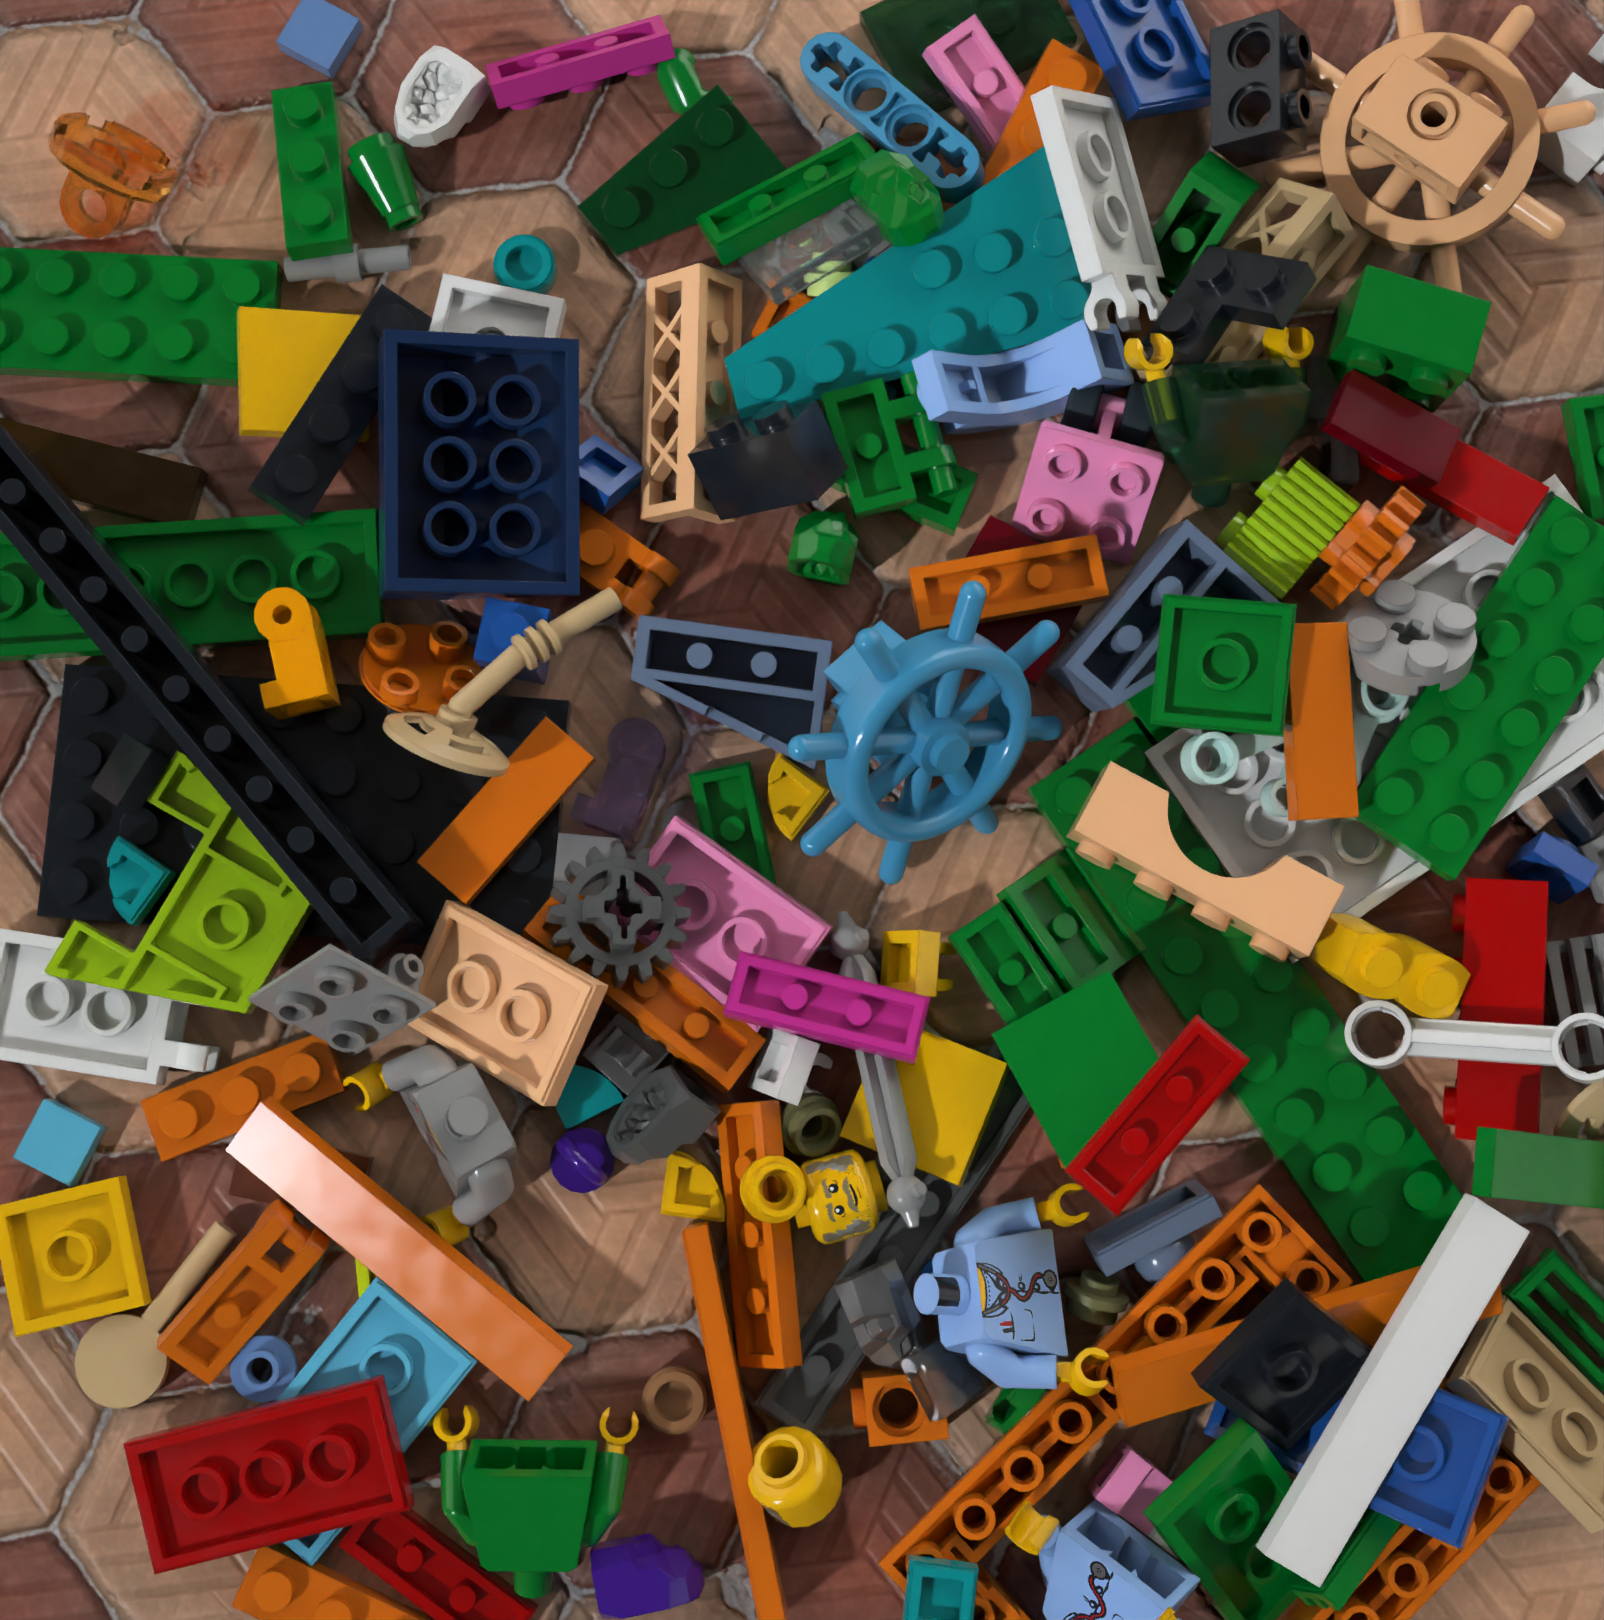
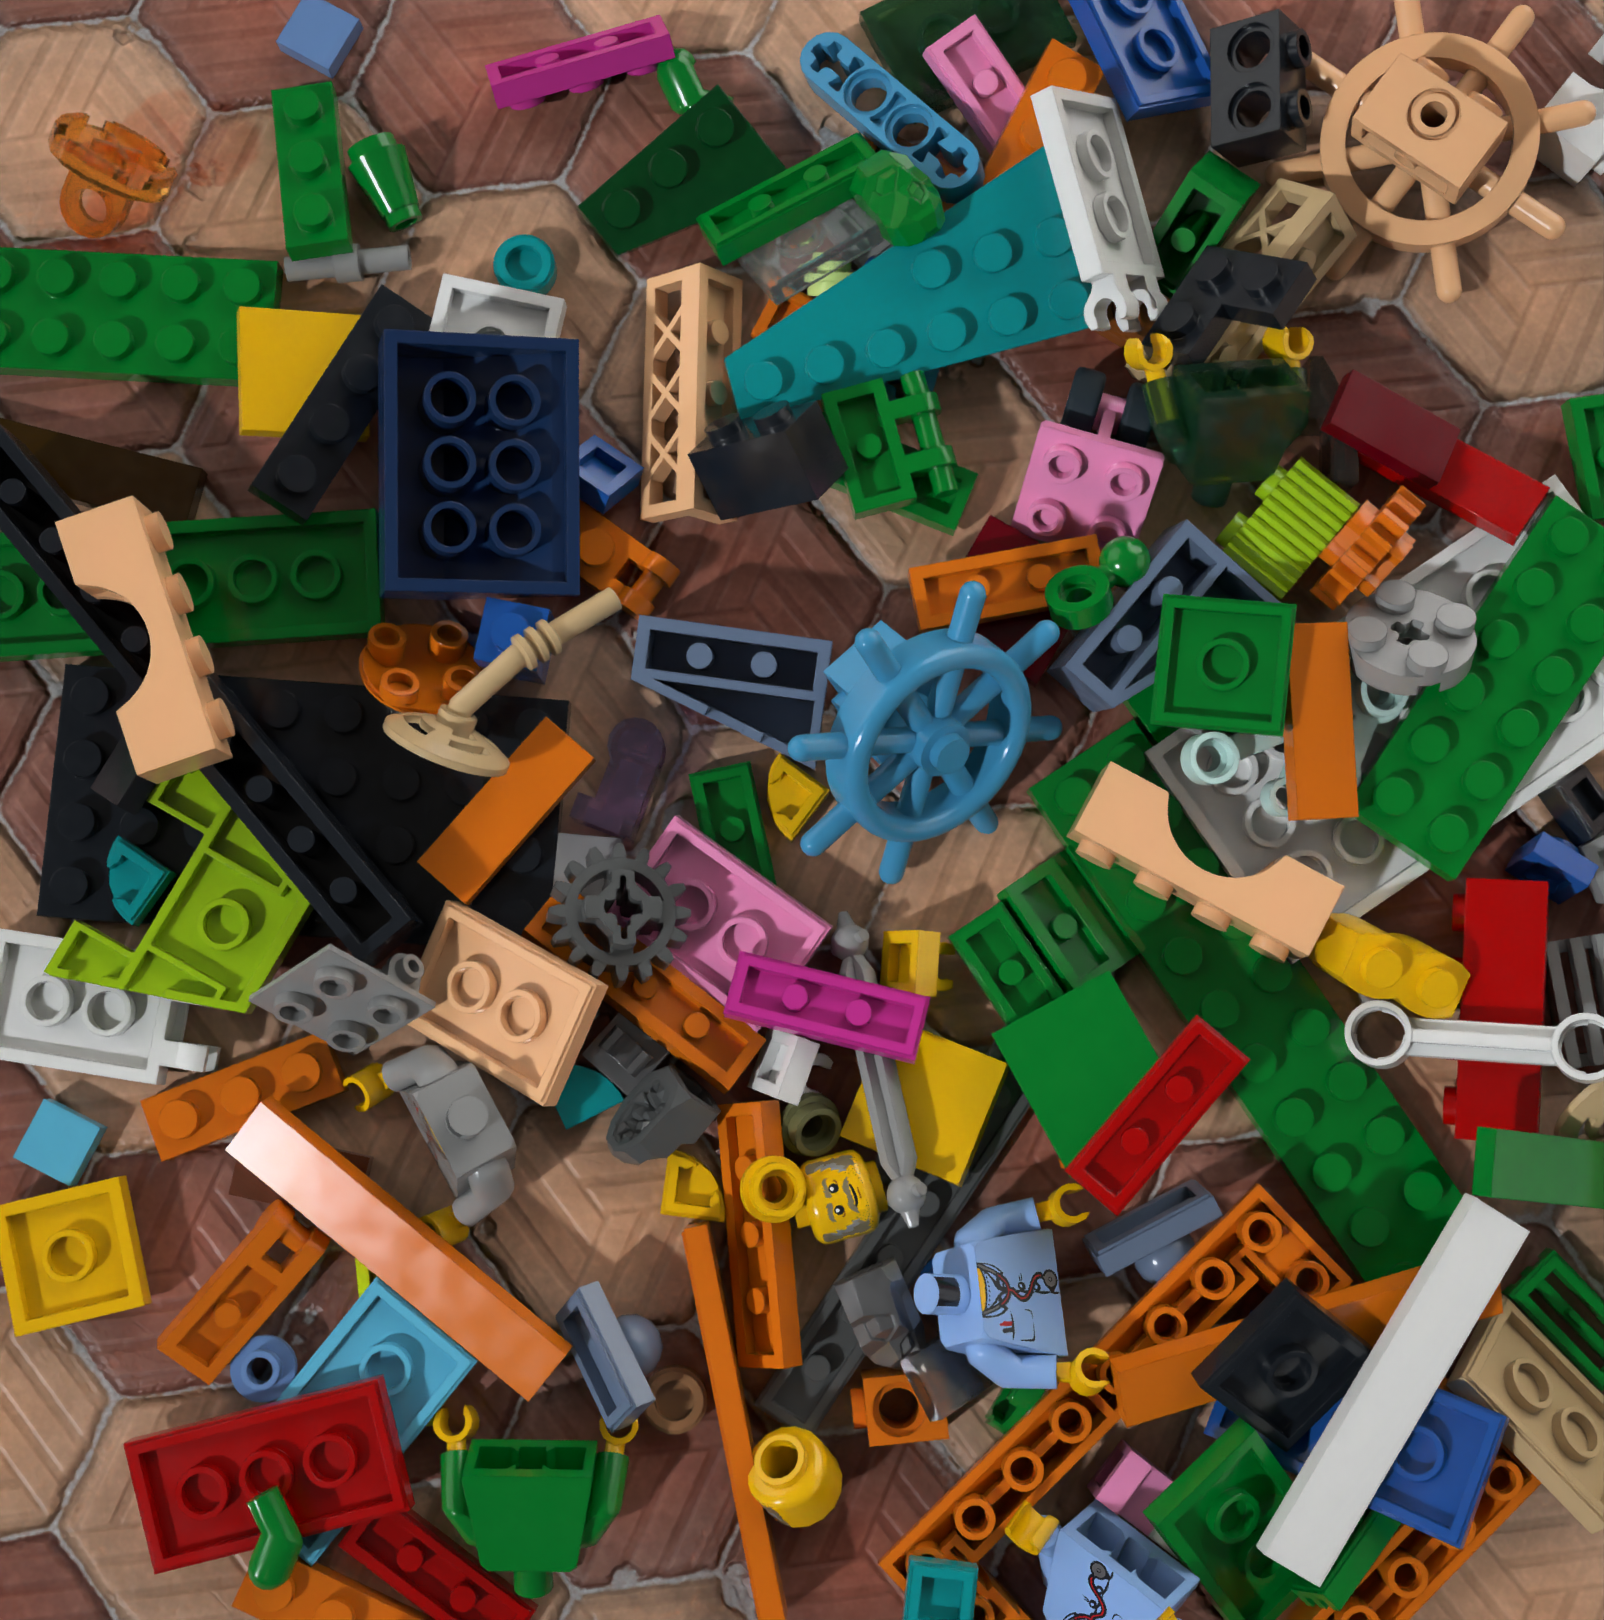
(119, 1354): tan piece -> none
(172, 717): none -> light nougat arch
(278, 1542): none -> green arm
(298, 655): light orange leg -> none
(438, 98): white rock -> none
(582, 1160): dark purple tile -> none
(611, 1354): none -> sand blue tile
(643, 1576): dark purple rock -> none
(823, 548): green rock -> none
(1020, 383): light blue arch -> none
(1083, 593): none -> green plate
(1095, 1297): olive plate -> none
(1406, 335): green brick -> none

